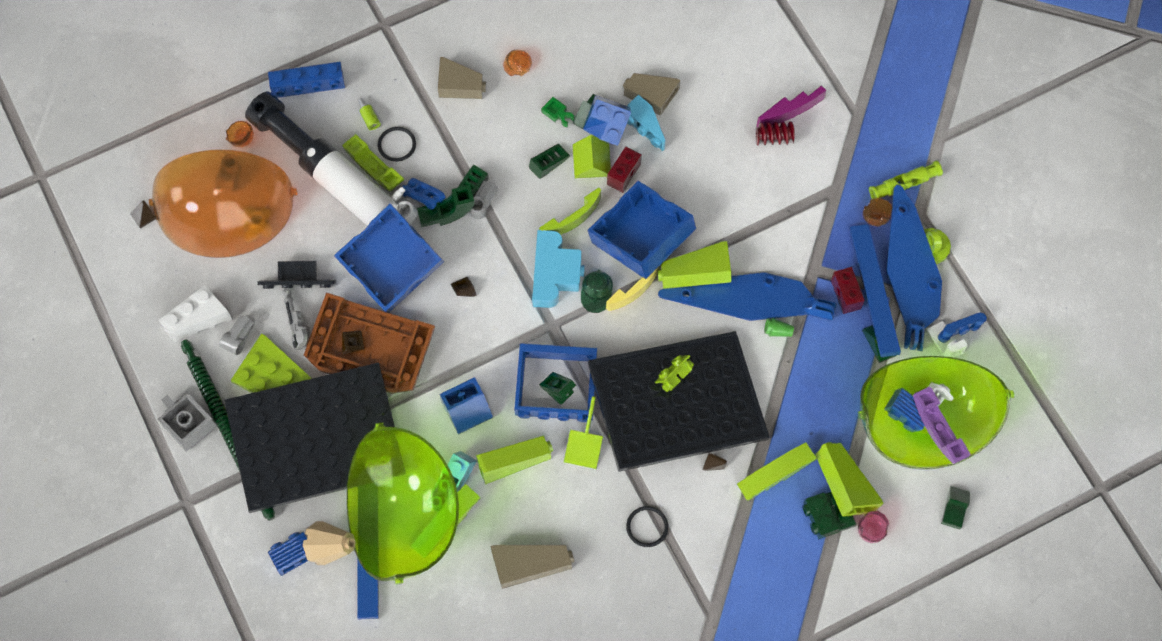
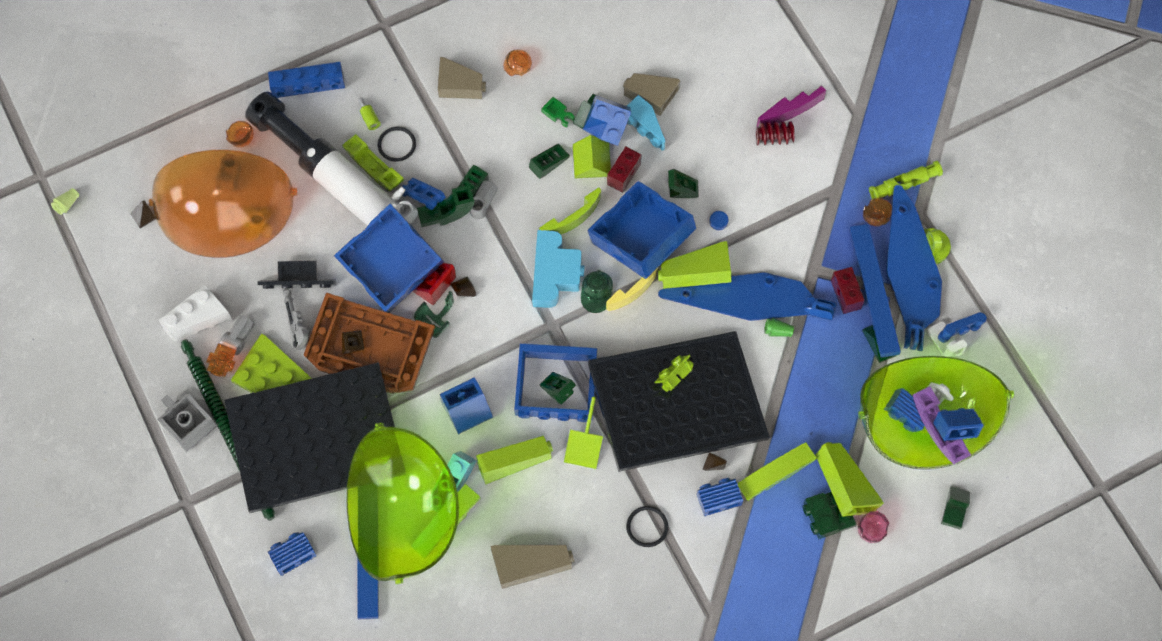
(63, 202): none -> yellowish green cone
(221, 360): none -> clear orange brick
(327, 543): tan cone -> none
(423, 311): none -> clear green helmet
(436, 284): none -> red slope
(682, 185): none -> dark green slope
(718, 220): none -> blue tile
(719, 496): none -> blue brick
(958, 424): none -> blue brick

